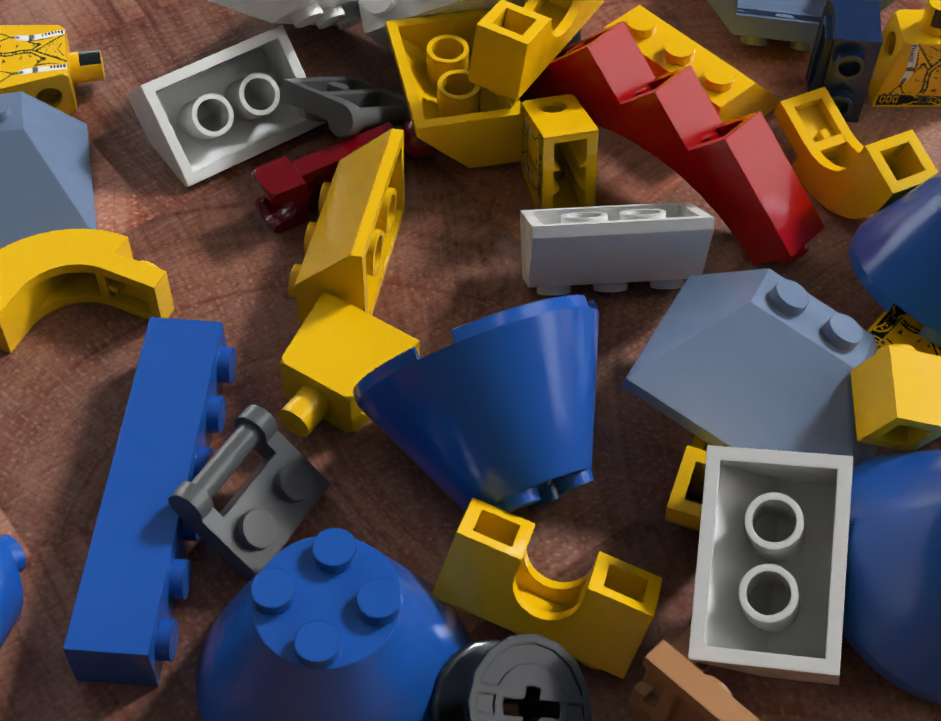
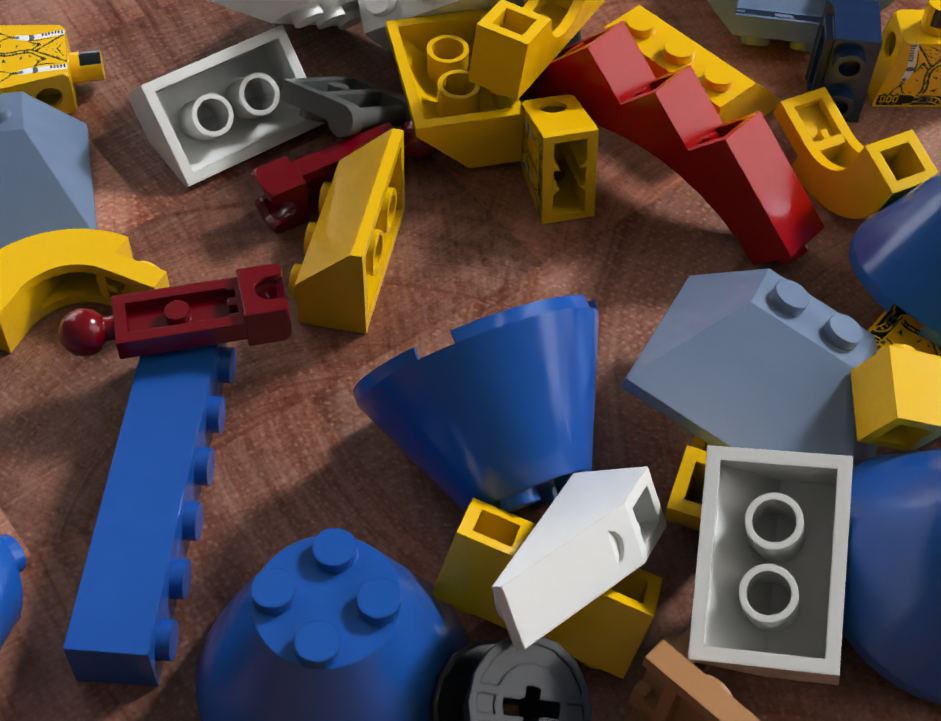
(185, 316): none -> dark red plate
(267, 504): dark grey plate -> none
(329, 358): yellow torso -> none
(579, 549): none -> white slope
(613, 246): white slope -> none

